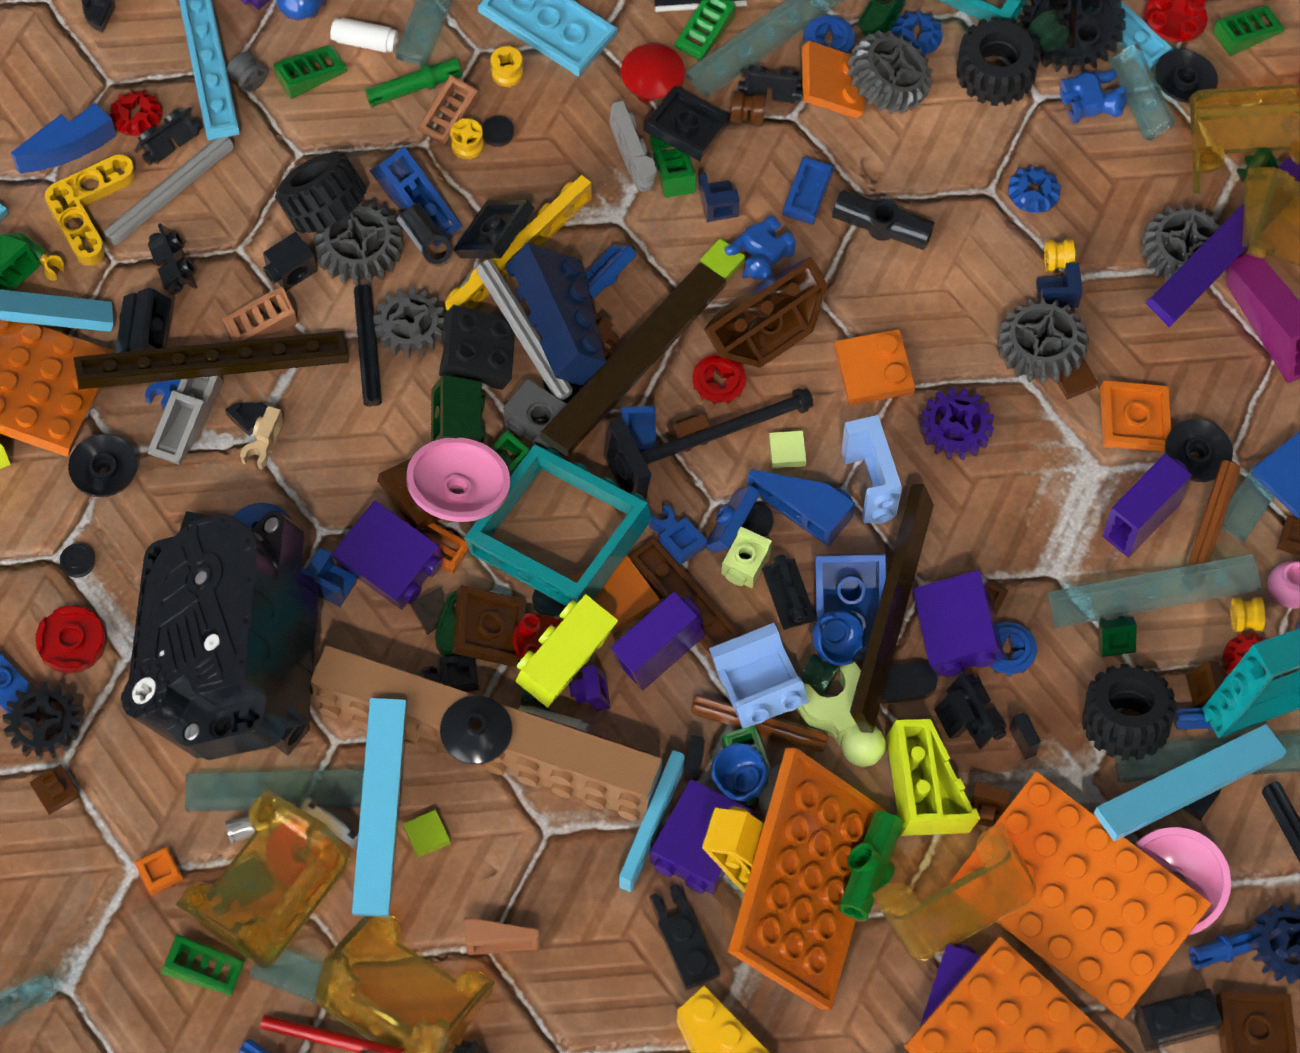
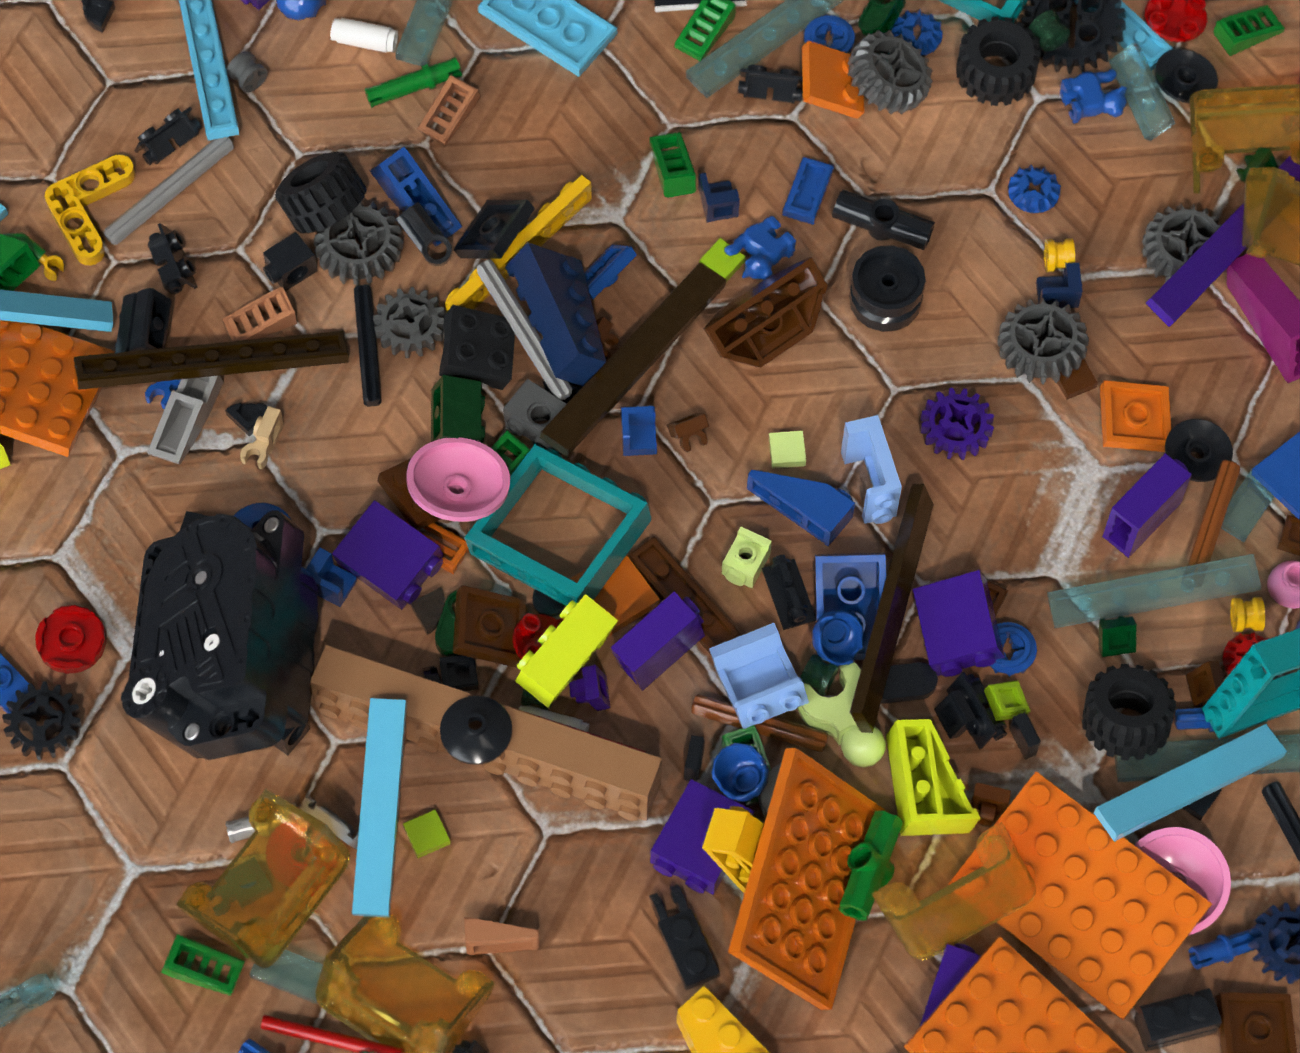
(54, 789): reddish brown tile -> none
(64, 141): blue slope -> none
(77, 560): black piece -> none
(99, 453): black dish -> none
(139, 123): red gear -> none
(158, 870): orange tile -> none
(240, 790): clear light blue tile -> none
(296, 86): green slope -> none
(462, 132): yellow wheel -> none
(498, 131): black piece -> none
(509, 74): yellow wheel -> none
(631, 147): light grey hinge -> none
(631, 466): black tile -> none
(652, 71): red dish -> none
(652, 821): medium azure tile -> none
(678, 538): blue plate -> none
(687, 123): black plate -> none
(704, 376): red gear -> none
(731, 518): blue plate -> none
(748, 108): reddish brown wheel -> none
(759, 520): black piece -> none
(874, 367): orange plate -> none
(887, 288): none -> black wheel
(1006, 700): none -> lime tile

